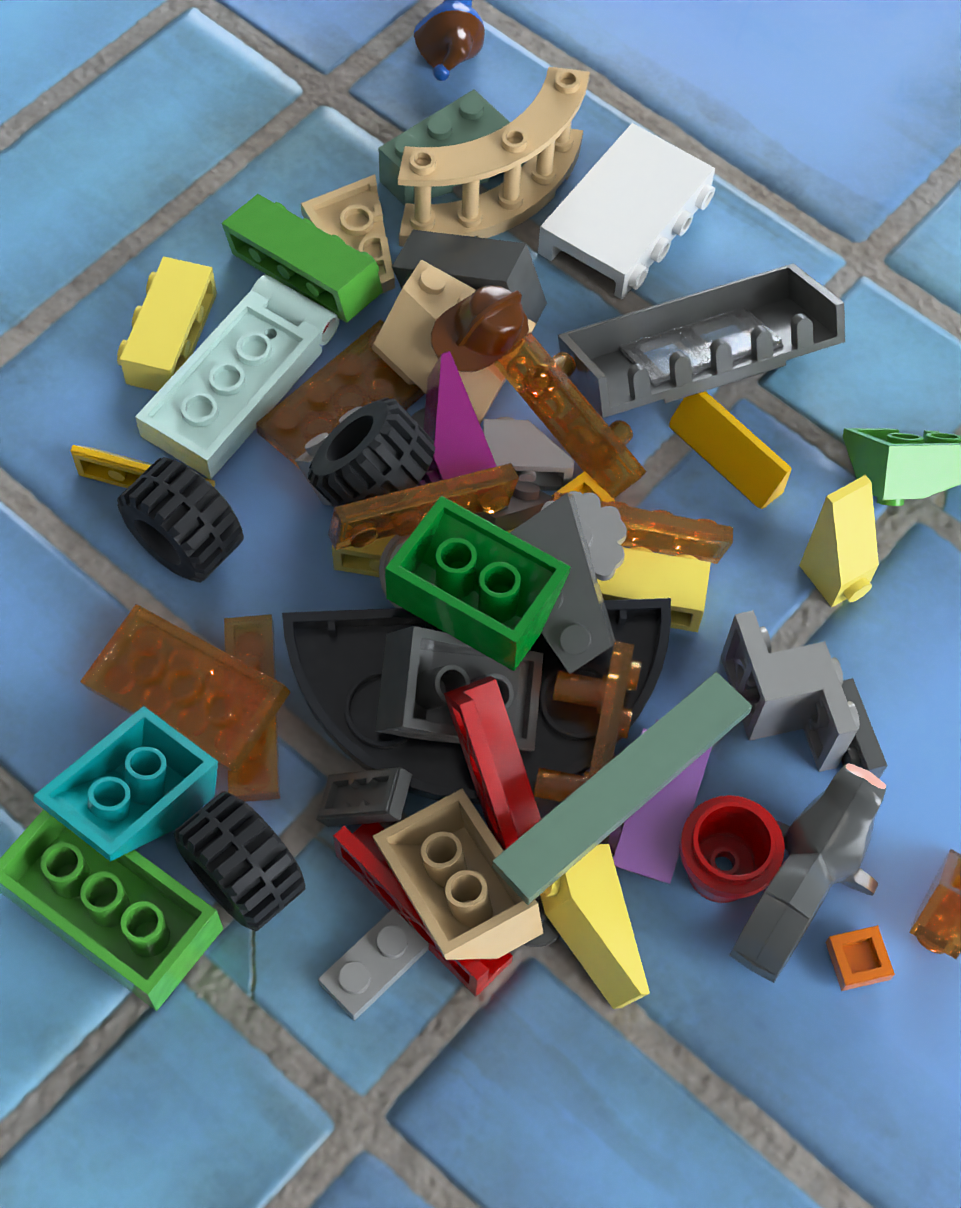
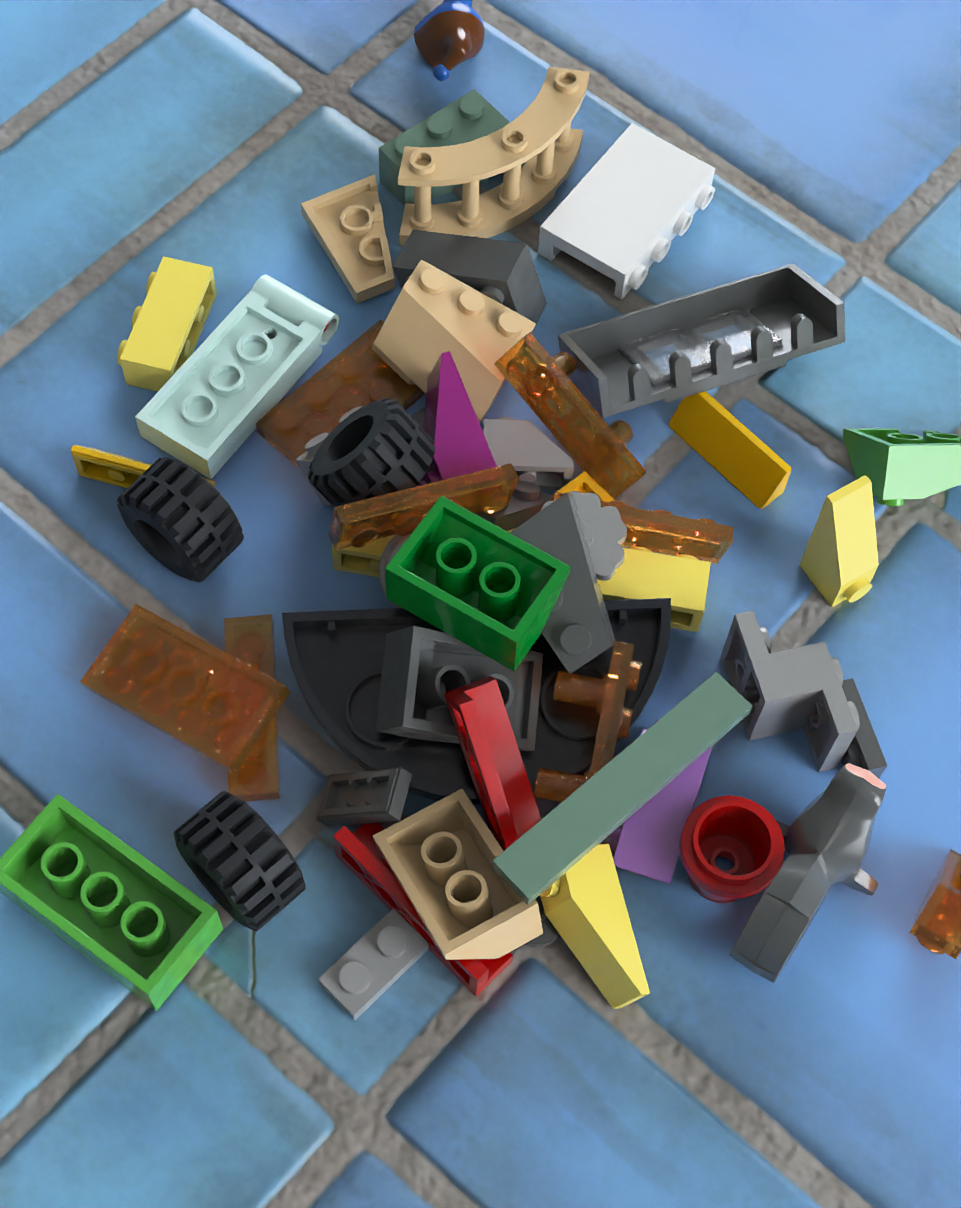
(131, 786): teal slope -> none
(303, 257): bright green brick -> none
(480, 328): reddish brown piece -> none
(859, 958): orange plate -> none

